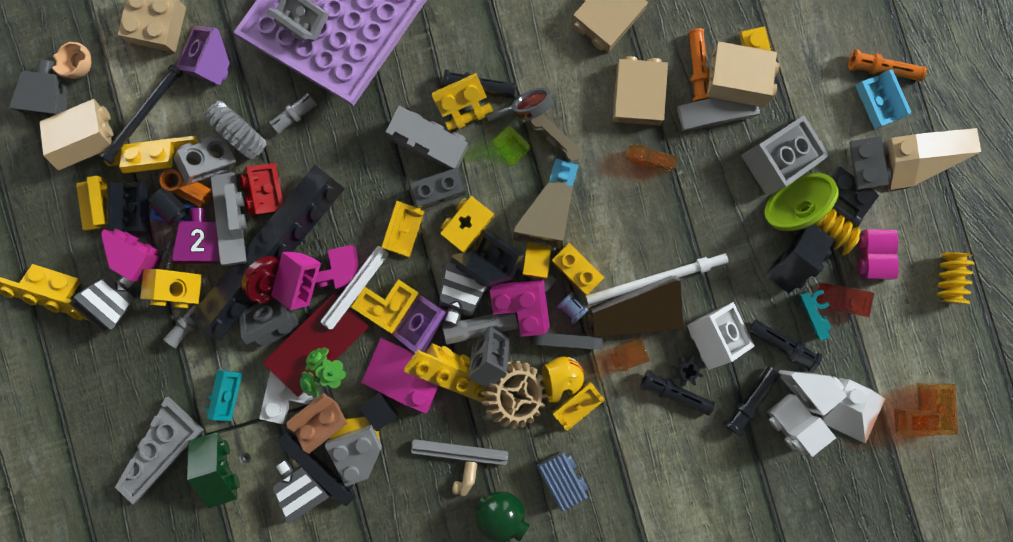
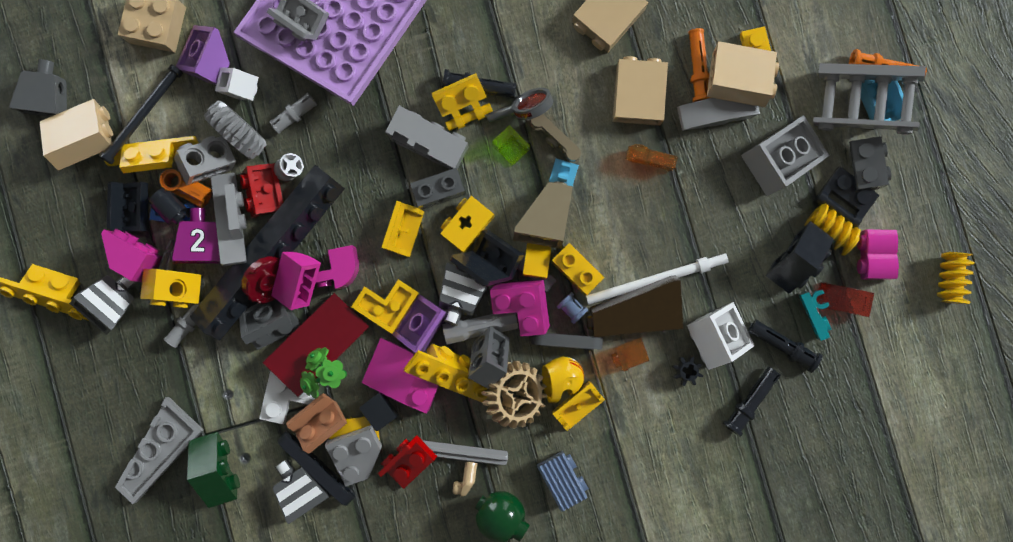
(72, 60): light nougat hair -> none
(93, 202): yellow panel -> none
(224, 395): teal plate -> none
(237, 84): none -> white brick
(292, 162): none -> light grey wheel
(354, 288): white axle -> none
(409, 462): none -> red bracket
(666, 389): black pin -> none
(802, 202): lime dish -> none
(802, 430): white brick -> none
(815, 391): white slope -> none
(855, 413): white slope -> none
(883, 76): none -> light grey fence
(927, 154): tan wedge -> none
(935, 412): clear orange brick -> none

